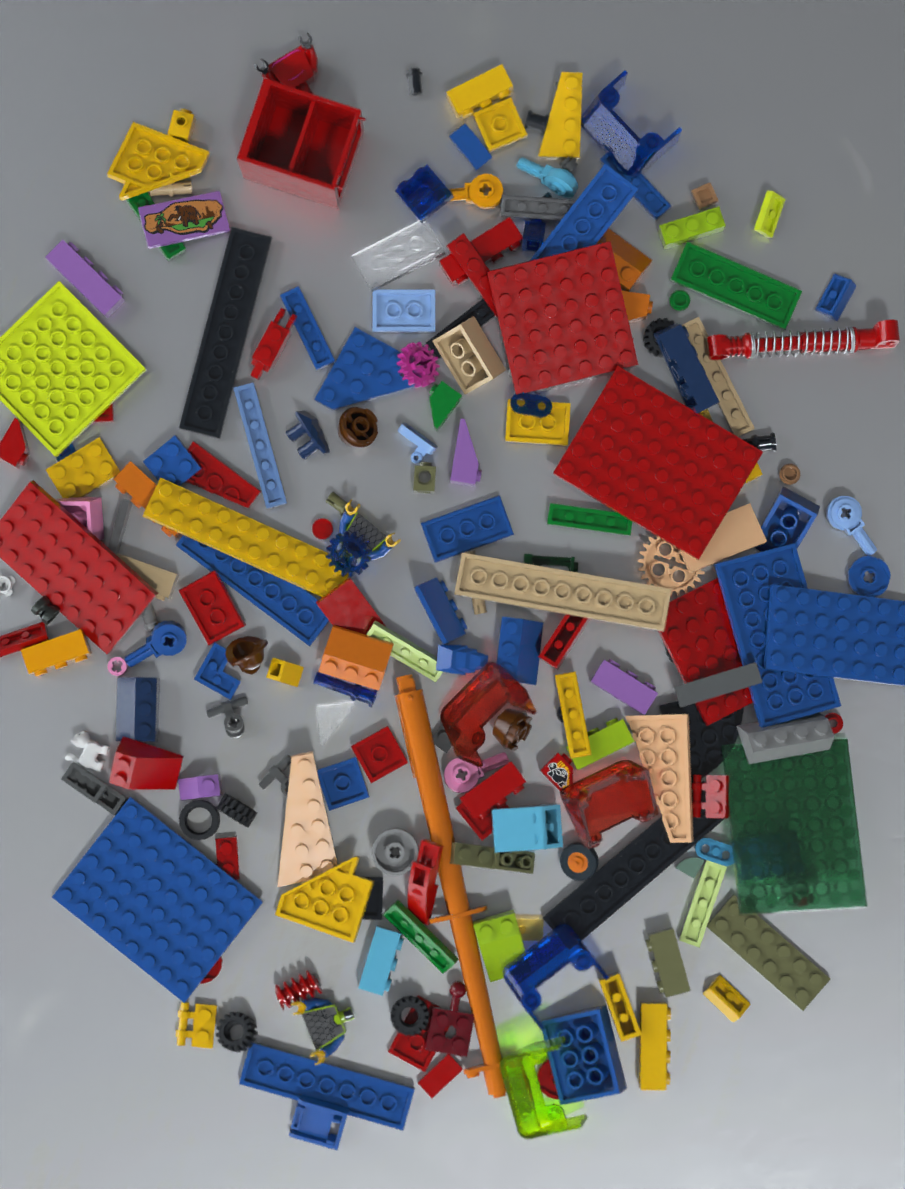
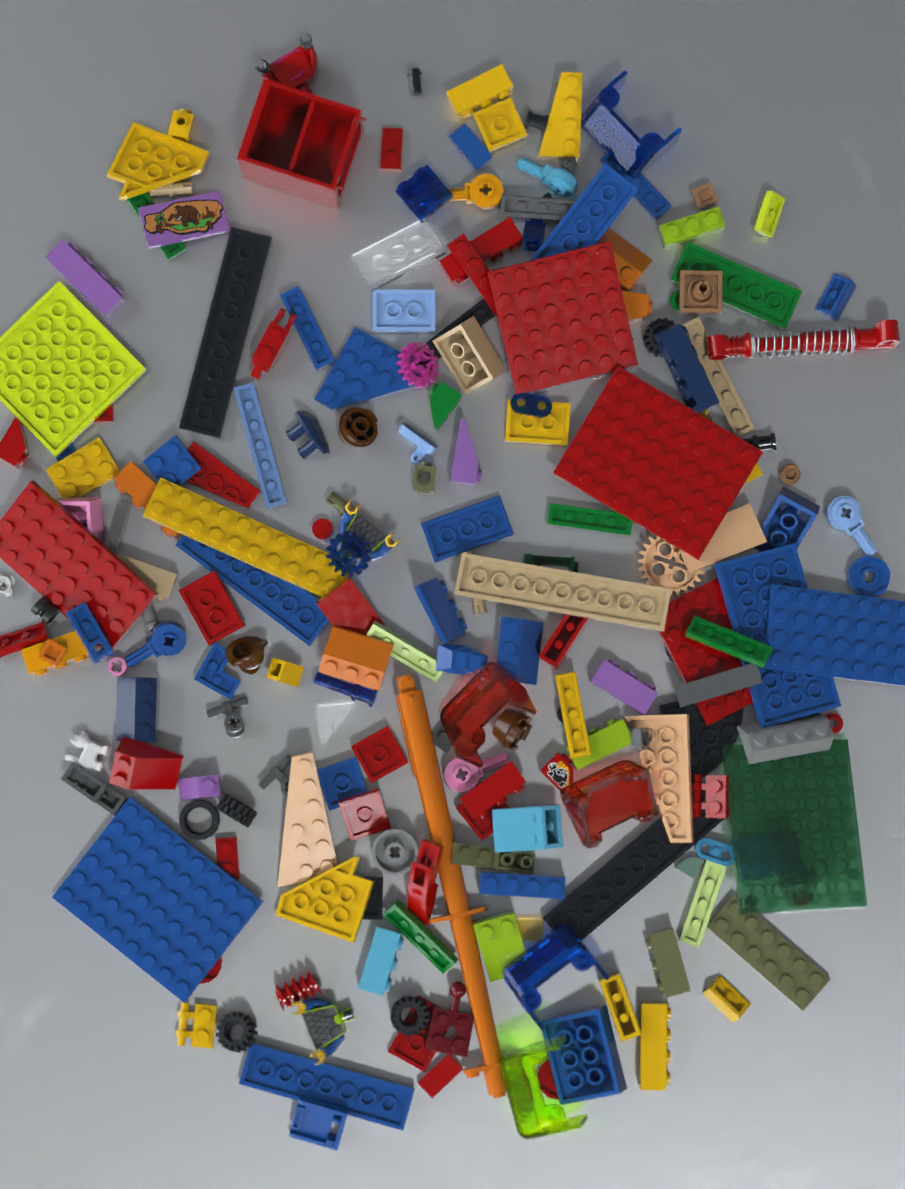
(53, 653): none -> orange plate
(89, 632): none -> blue plate
(364, 814): none -> tile
(391, 149): none -> red plate
(522, 885): none -> blue brick
(579, 861): black wheel -> none
(640, 739): none -> dark grey plate
(700, 292): none -> medium nougat plate
(729, 641): none -> green plate

